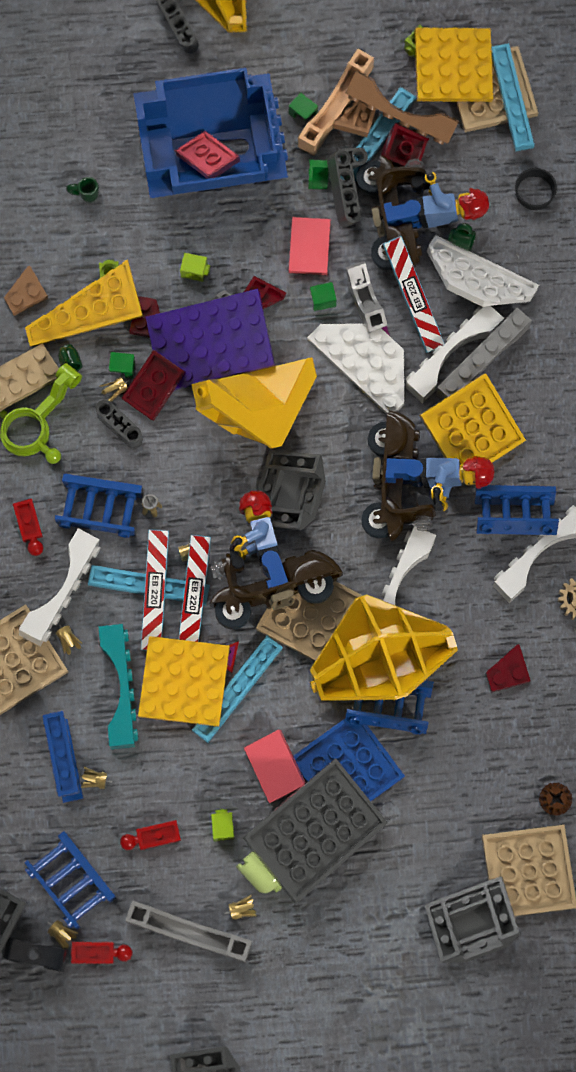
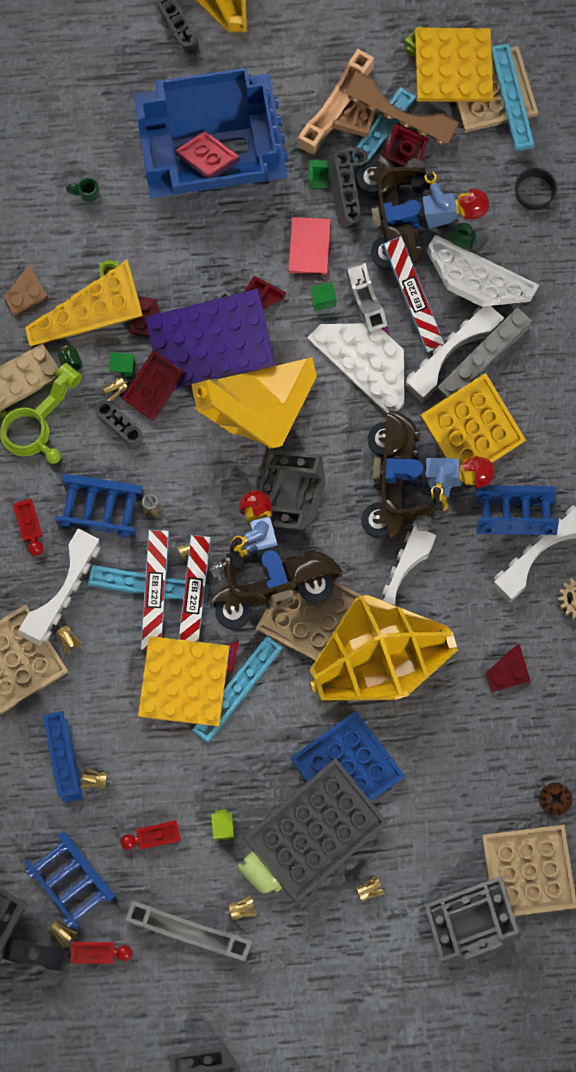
(120, 729): teal arch -> none
(194, 267): lime brick -> none
(274, 766): coral tile -> none
(303, 107): green panel -> none
(367, 890): none -> pearl gold piece
(396, 722): blue fence -> none

